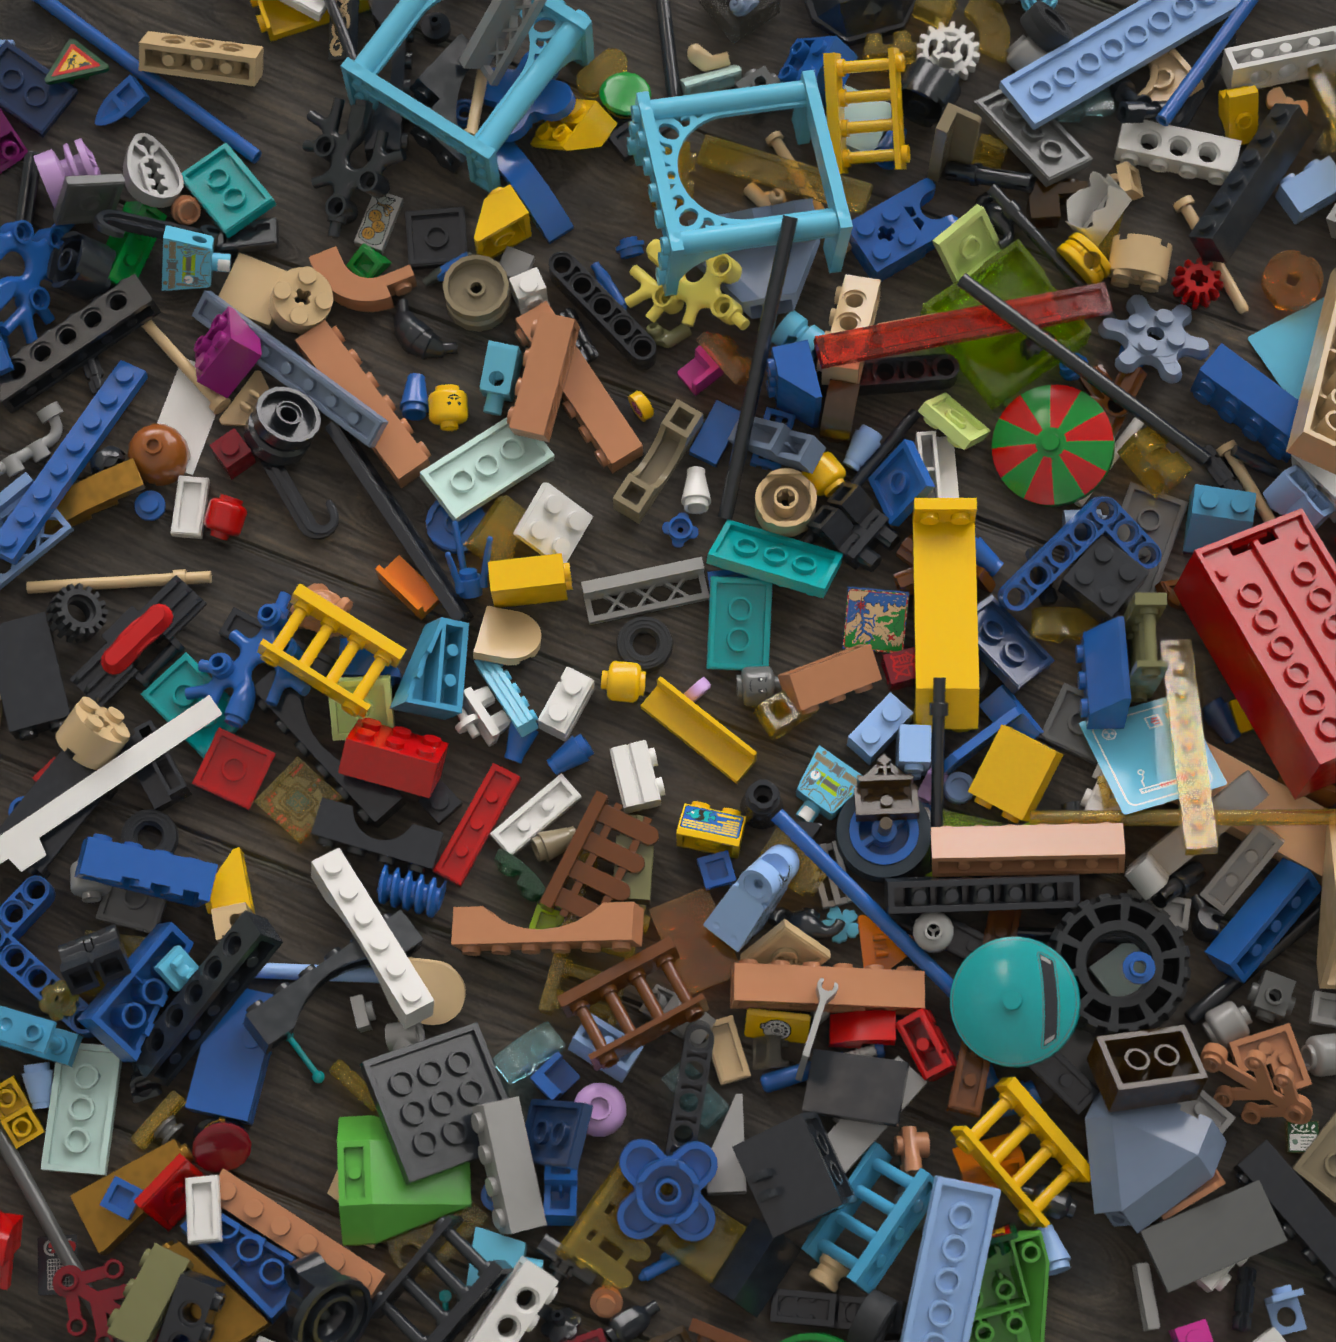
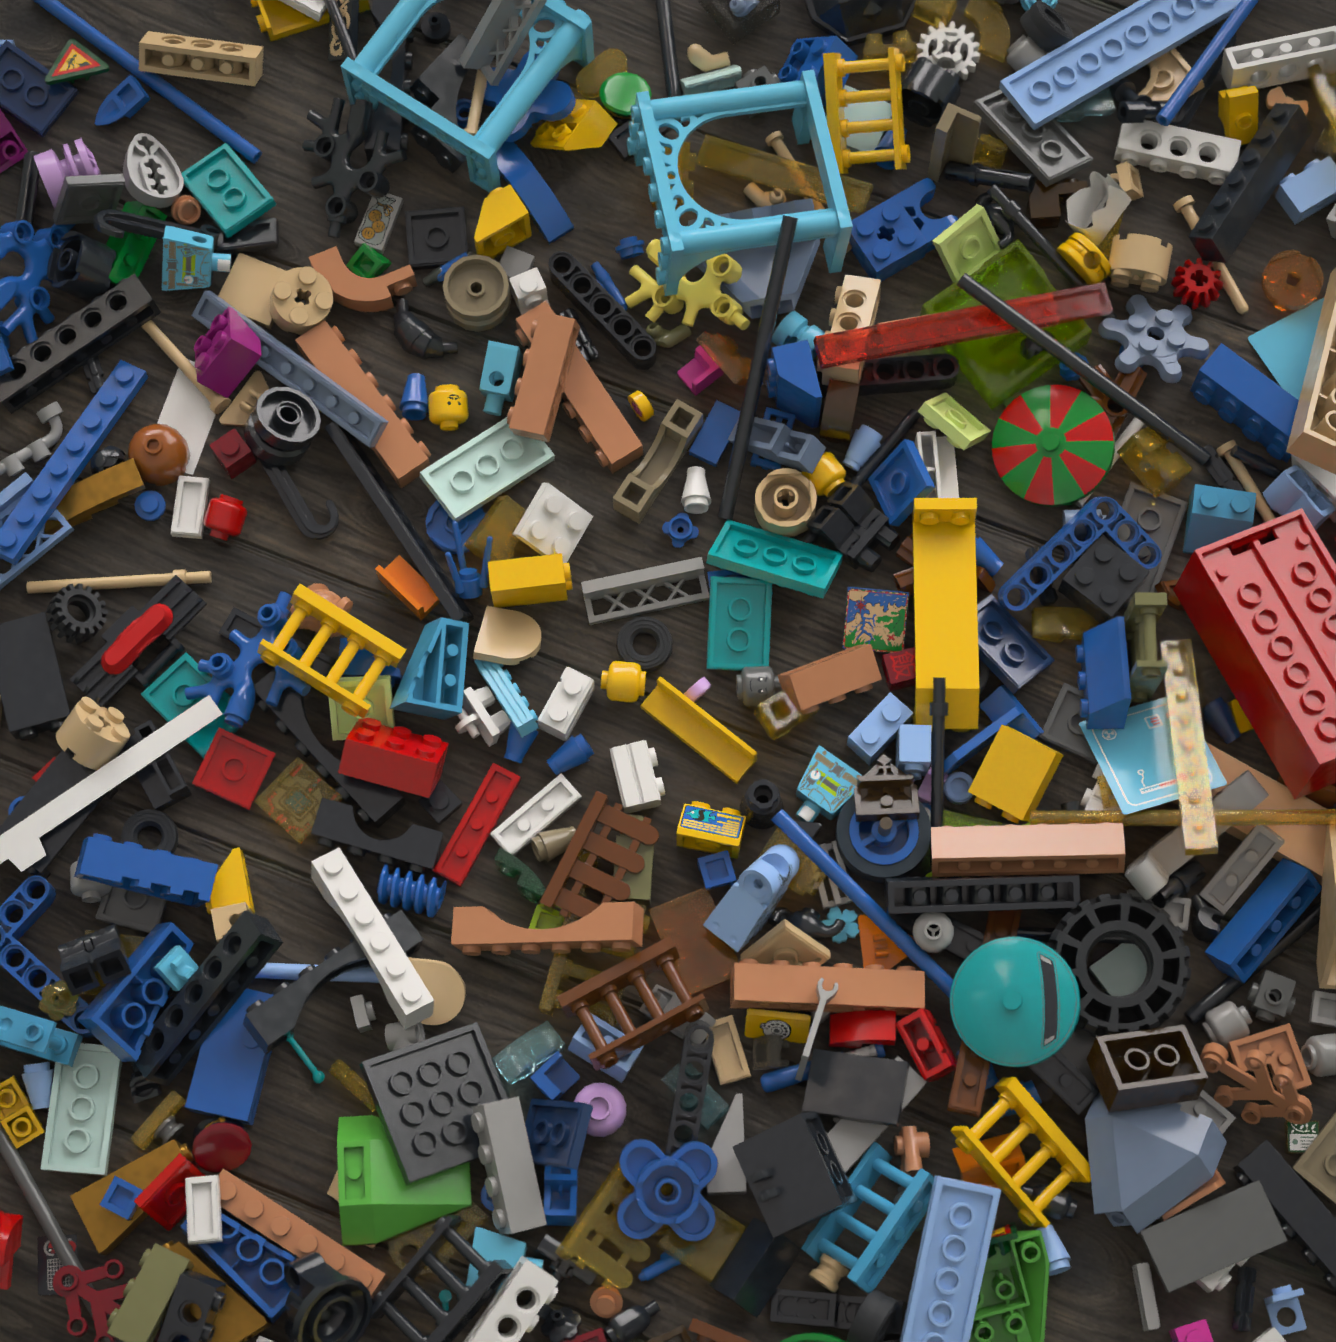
(1129, 972): blue plate -> none

